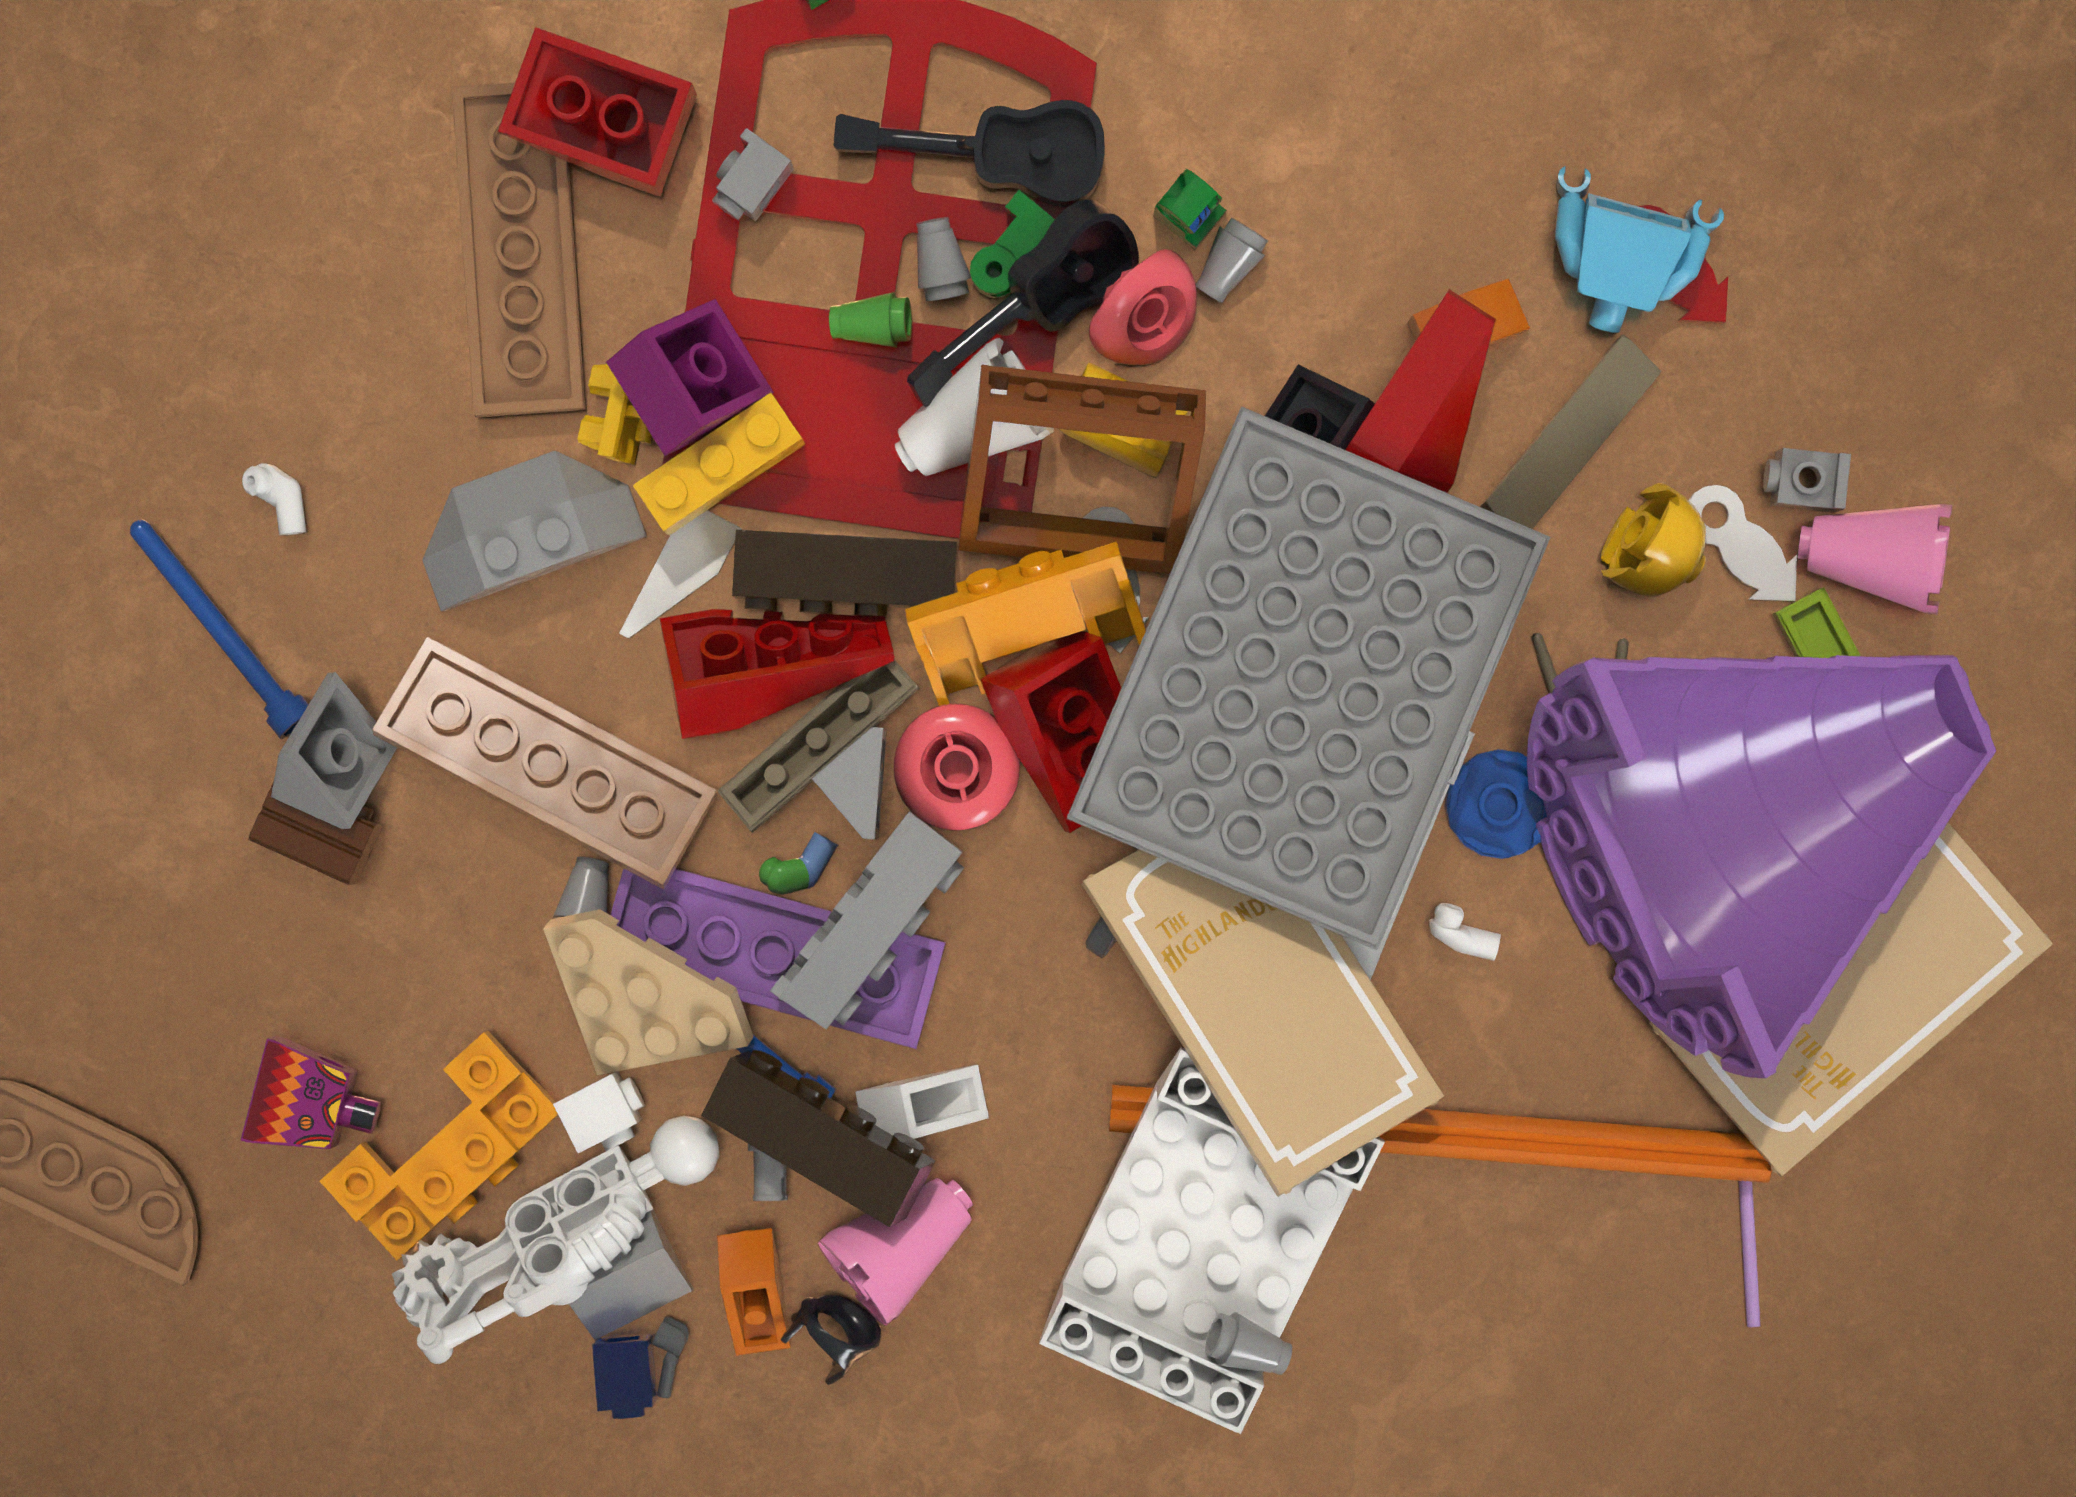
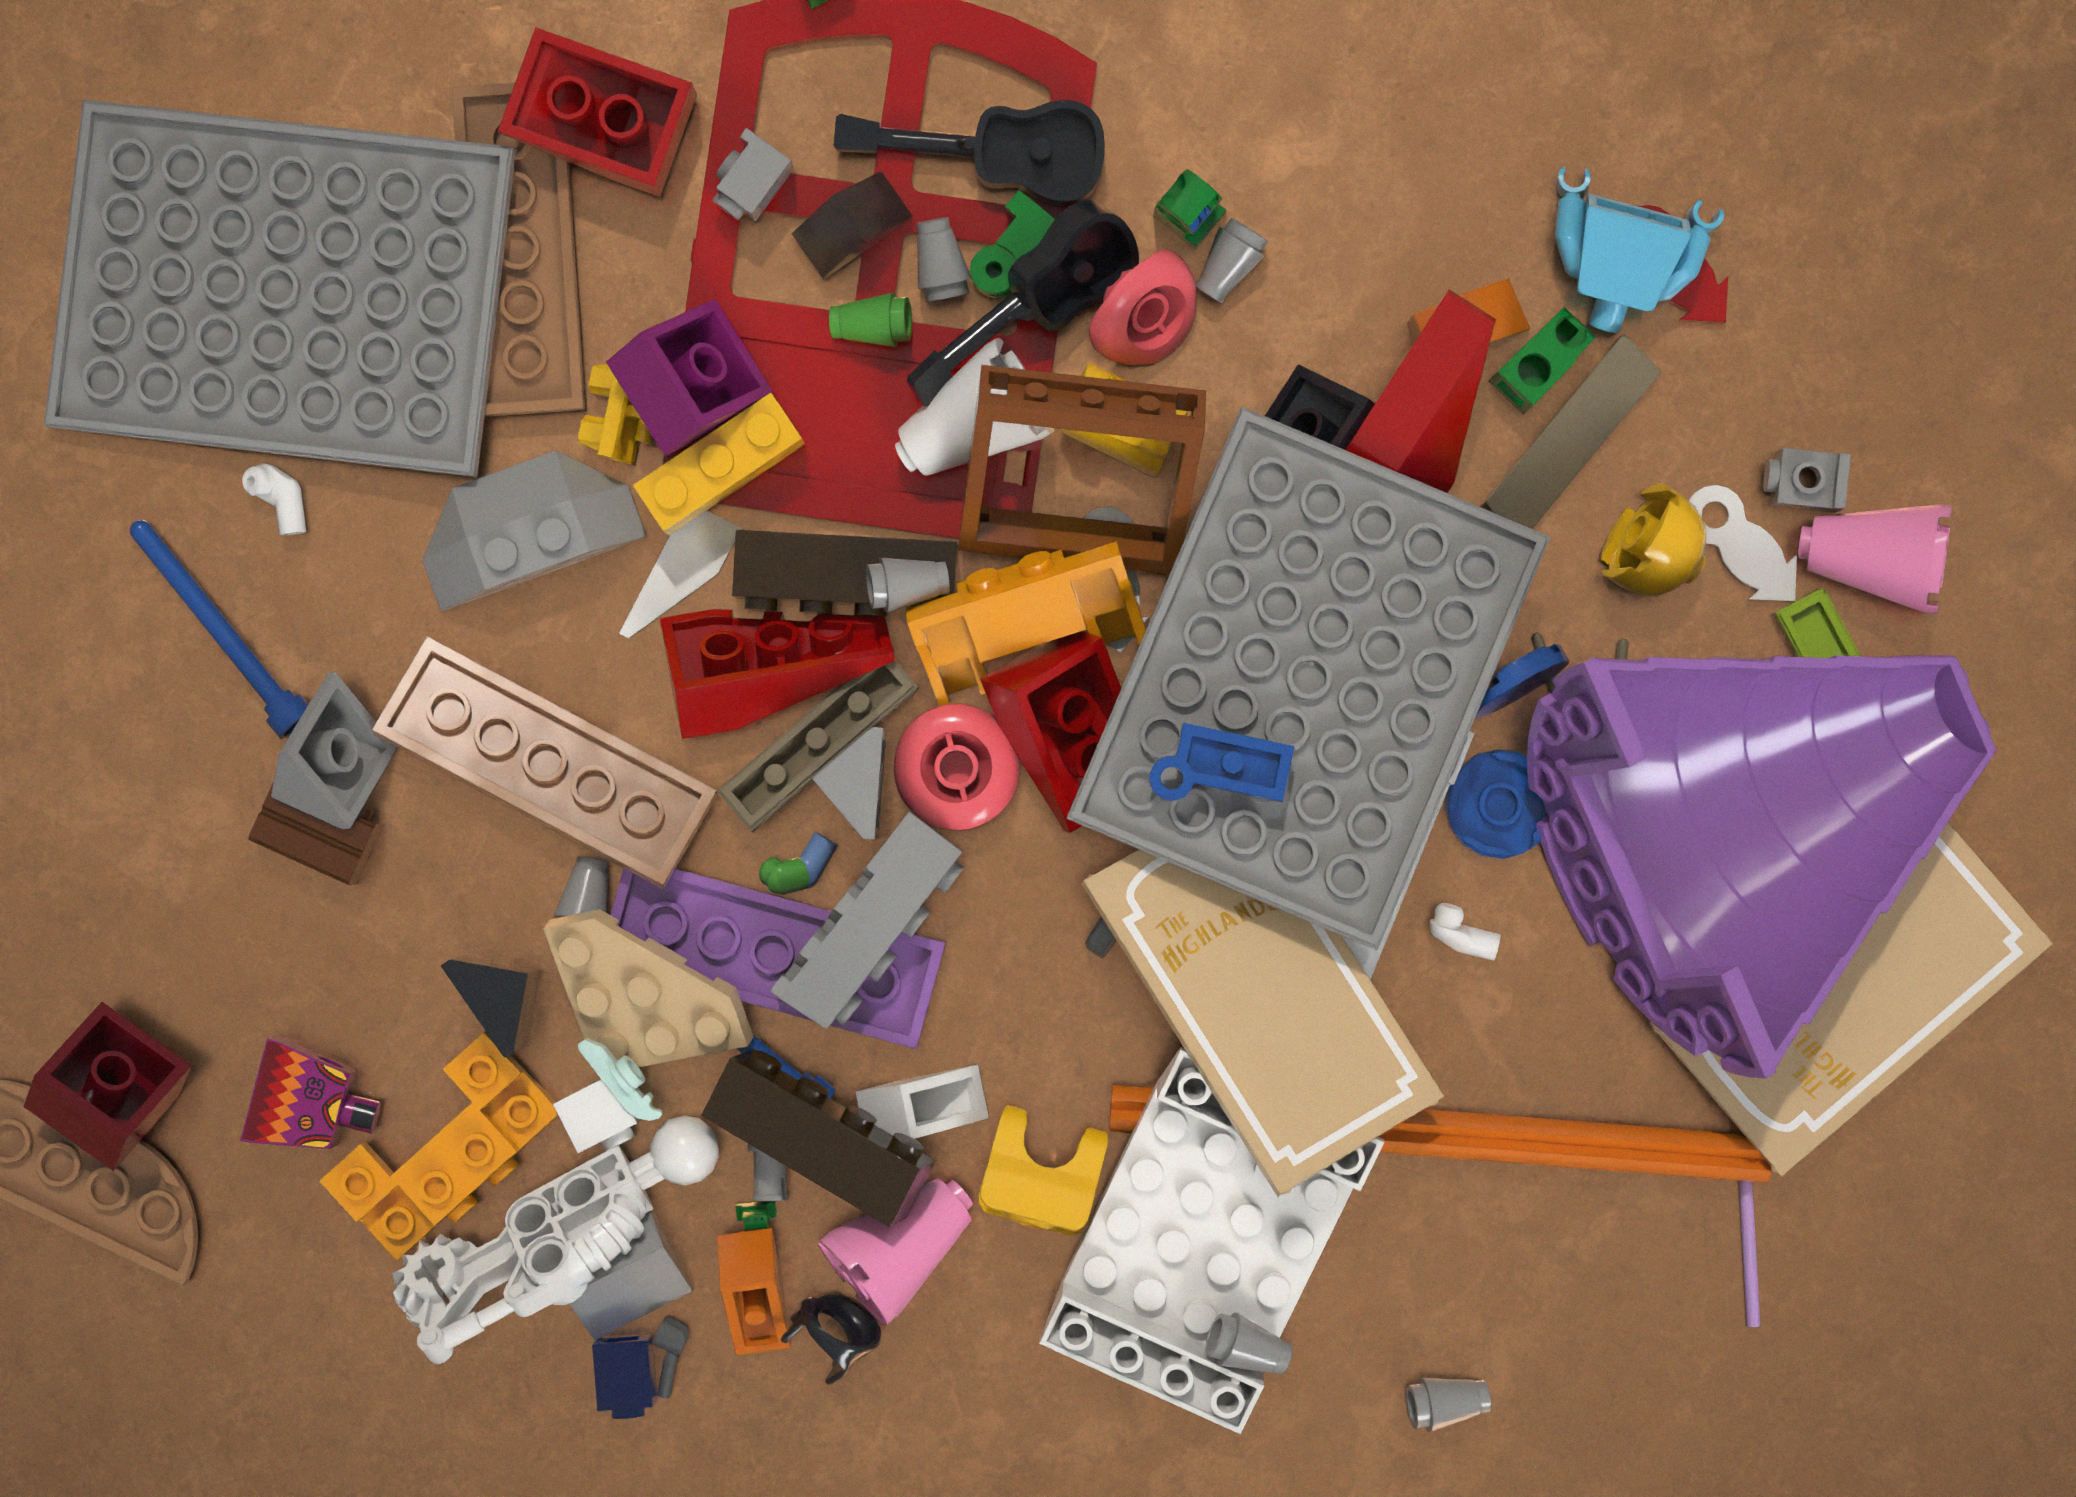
(107, 1086): none -> dark red brick
(280, 287): none -> light grey tile
(498, 996): none -> black slope
(621, 1078): none -> light aqua piece
(756, 1214): none -> green piece
(851, 223): none -> clear smoke slope
(905, 582): none -> light grey cone
(1036, 1194): none -> yellow piece
(1225, 763): none -> blue hinge
(1443, 1402): none -> light grey cone
(1523, 677): none -> blue tile
(1542, 361): none -> green leg

